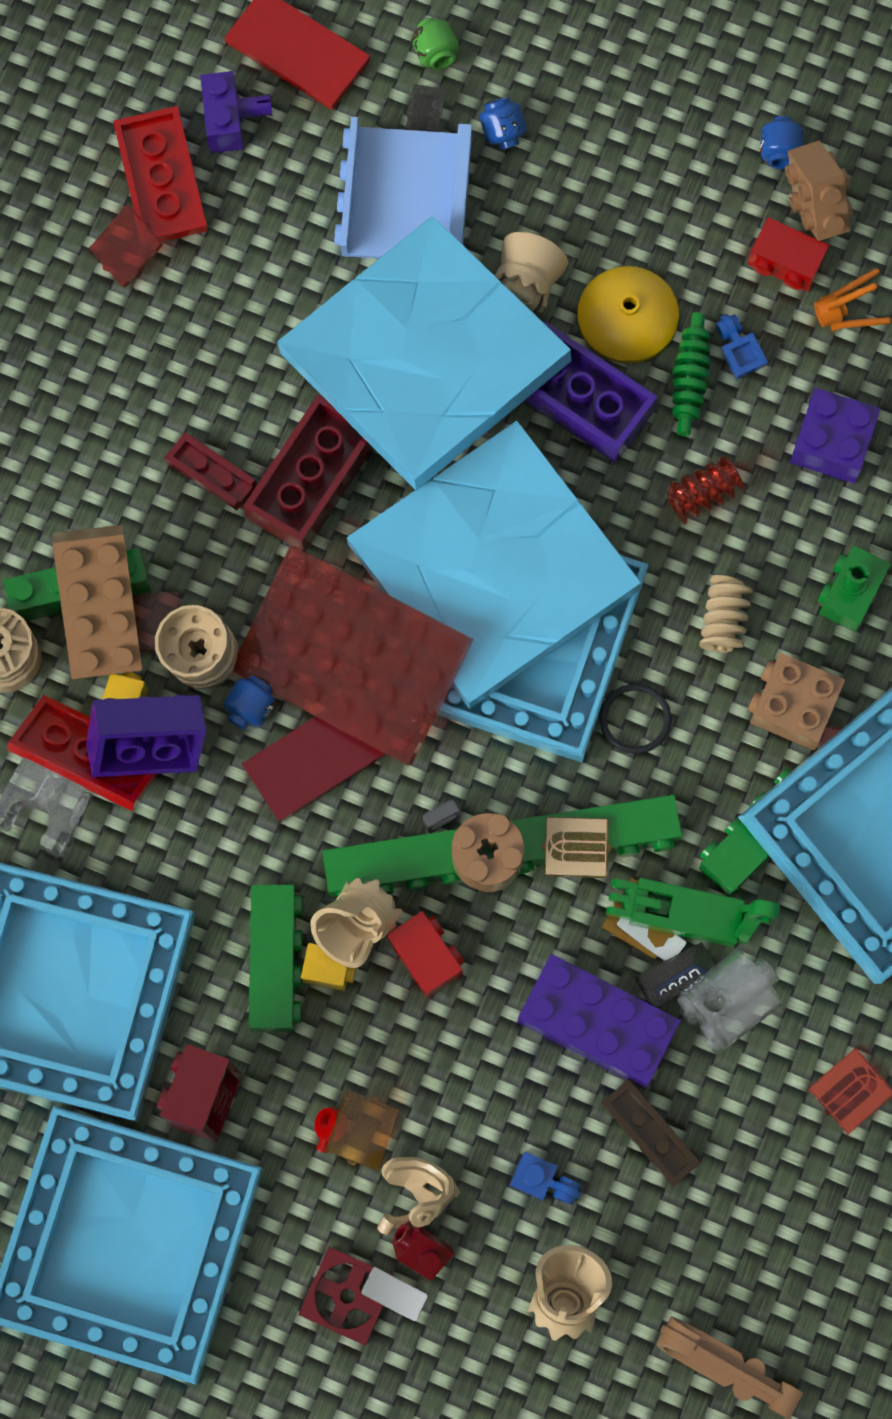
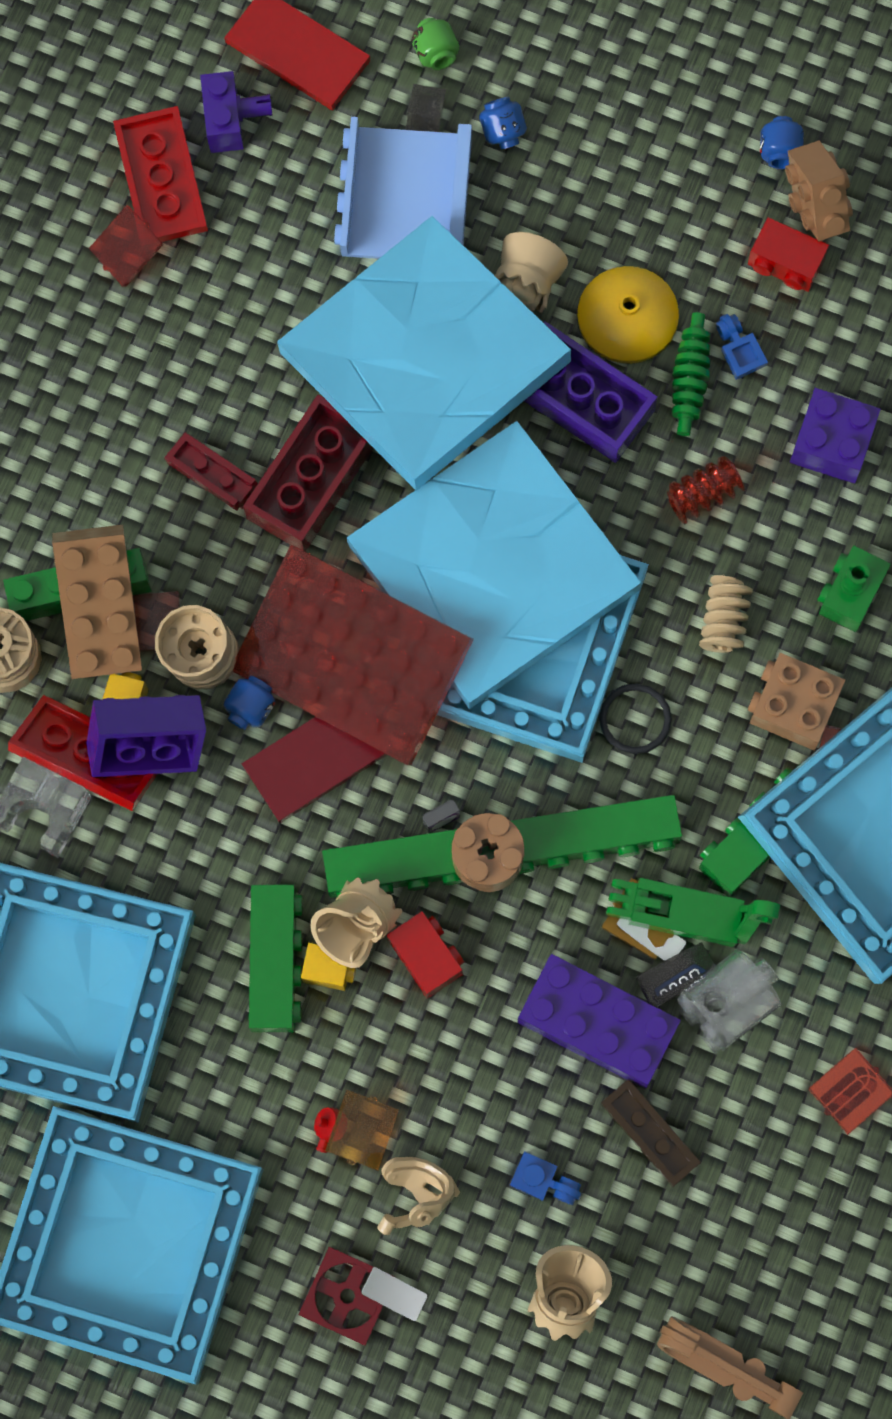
(200, 1093): dark red brick -> none
(421, 1250): dark red bracket -> none
(576, 847): piece -> none
(832, 307): orange plant -> none

